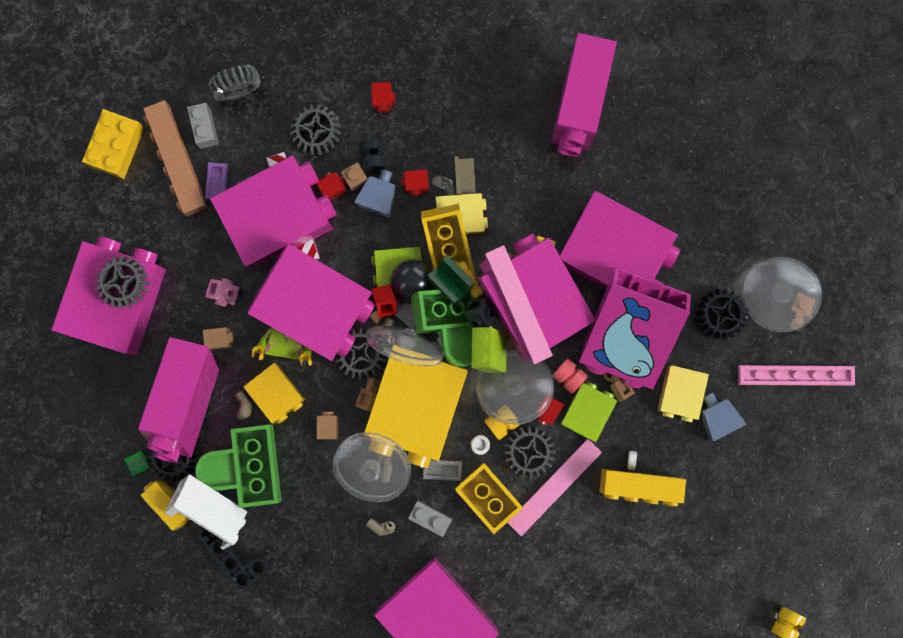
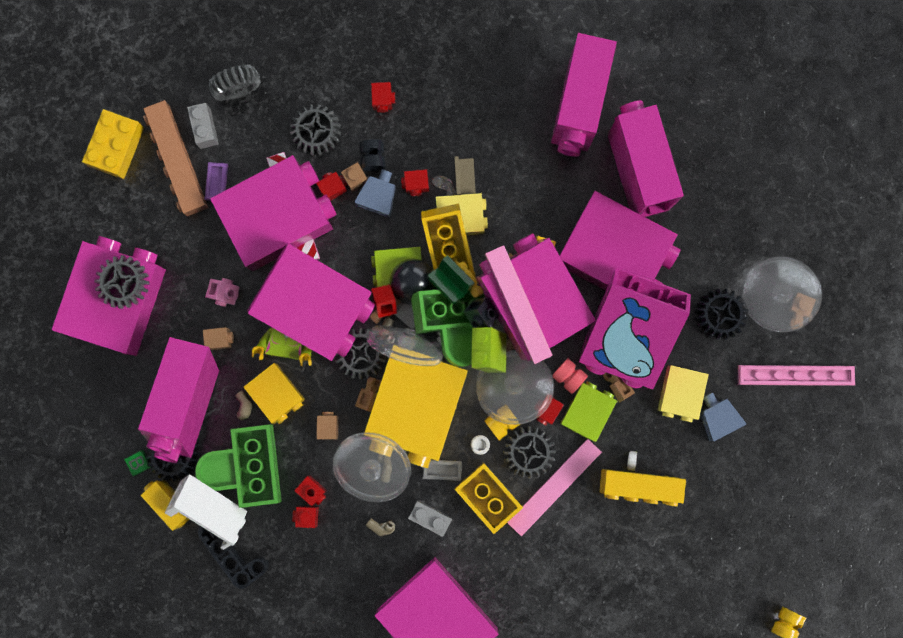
(306, 516): none -> red brick
(311, 491): none -> red brick
(644, 160): none -> dark pink brick

